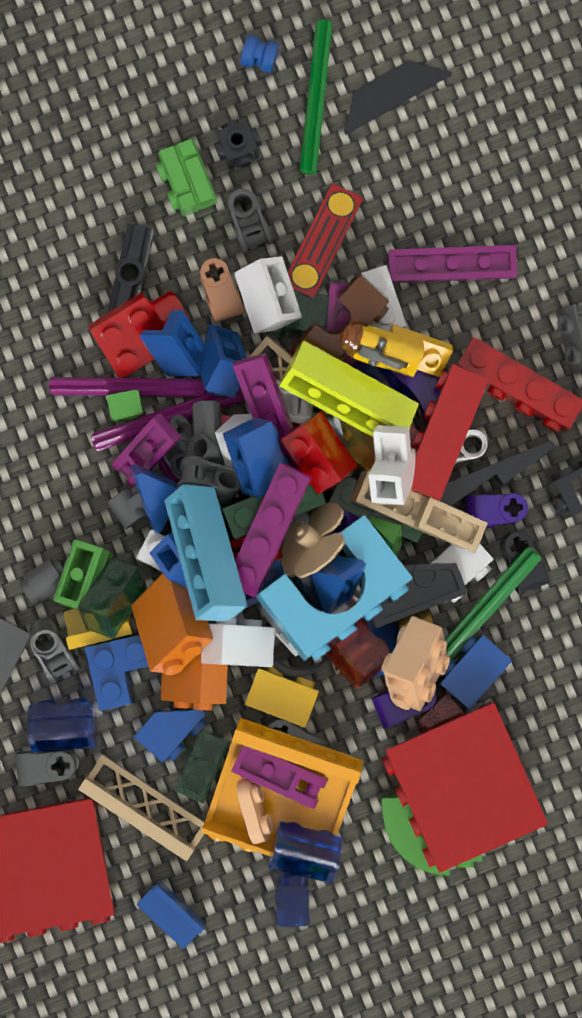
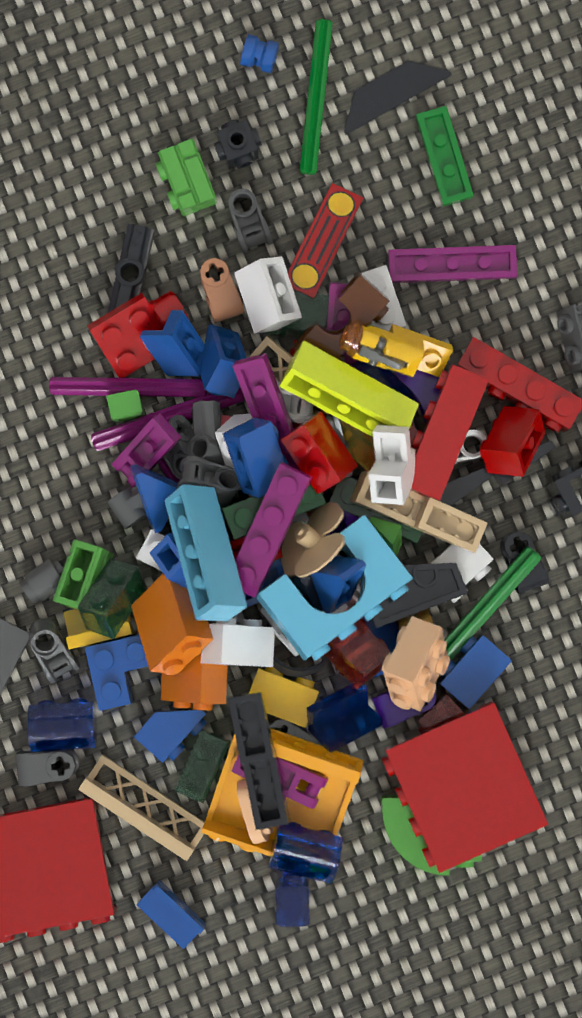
(259, 761): none -> black slope
(342, 717): none -> clear blue panel
(444, 156): none -> green plate
(491, 508): dark purple piece -> none
(513, 441): none -> red brick

